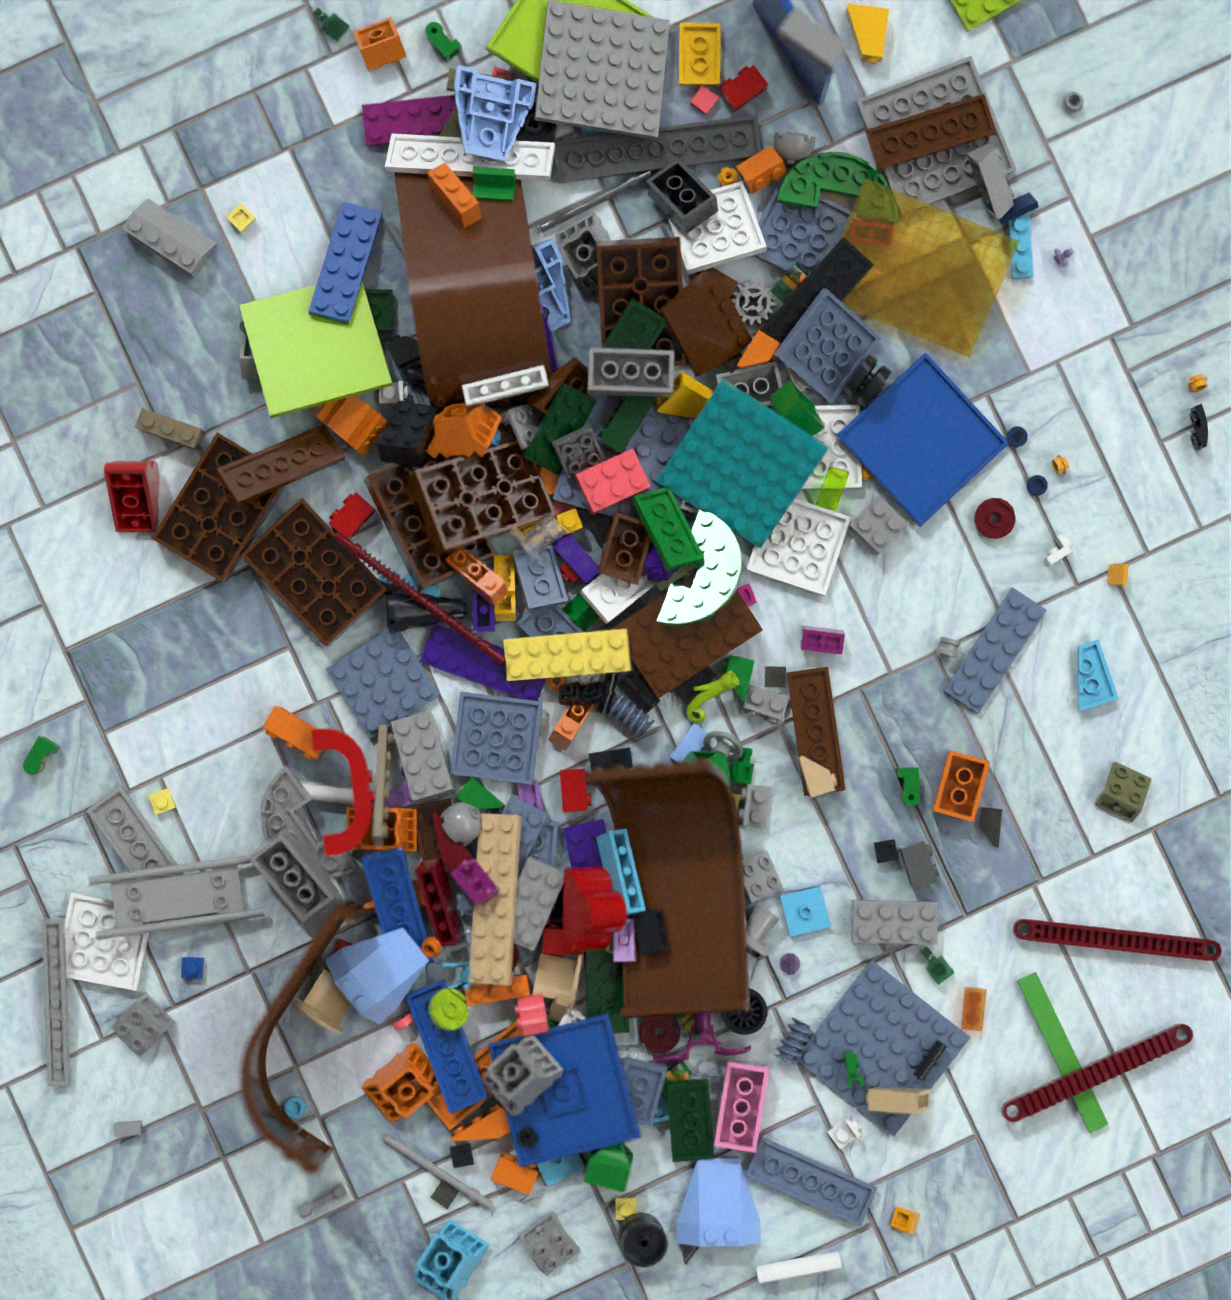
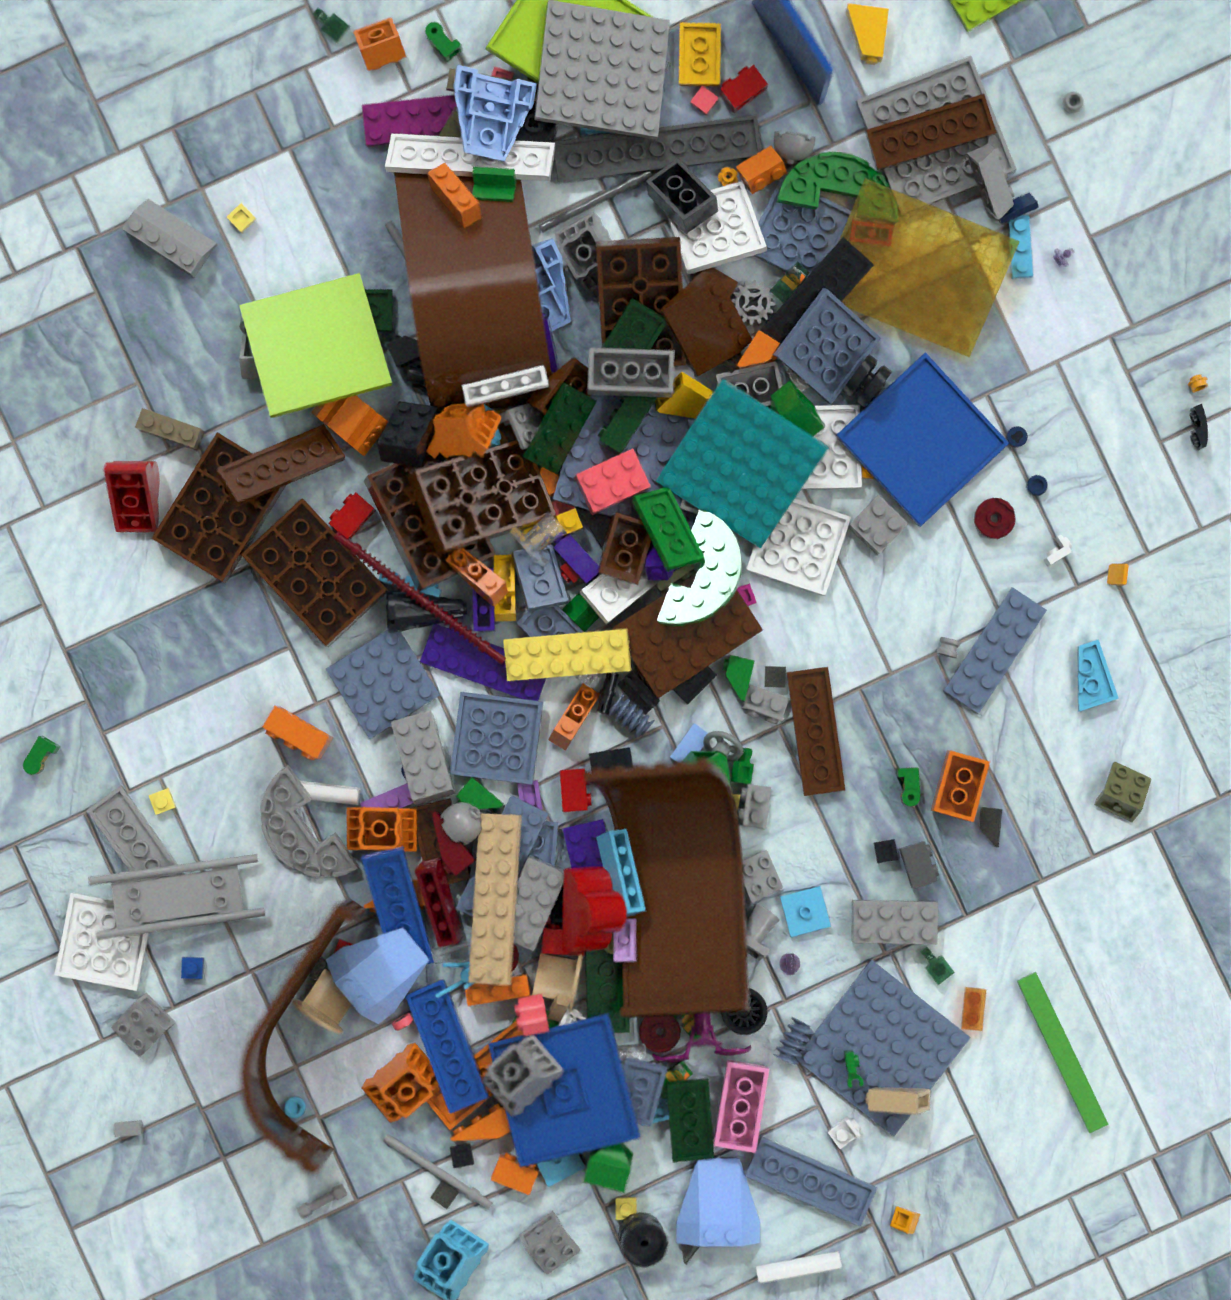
(56, 1002): light grey plate -> none
(293, 874): light grey brick -> none
(345, 263): plate -> none
(362, 796): red arch -> none
(382, 793): dark tan plate -> none
(393, 393): white bracket -> none
(431, 947): orange plate -> none
(448, 1009): lime tile -> none
(475, 882): magenta hinge -> none
(522, 1137): black plate -> none
(556, 687): orange plate -> none
(578, 451): dark grey tile -> none
(578, 695): black slope -> none
(651, 932): black hinge -> none
(709, 691): lime plant -> none
(812, 39): light grey brick -> none
(817, 778): tan slope -> none
(822, 639): magenta hinge -> none
(832, 488): clear neon green tile -> none
(930, 1060): black pin -> none
(1060, 464): light orange plate -> none
(1097, 1072): dark red gear -> none
(1117, 939): dark red gear -> none

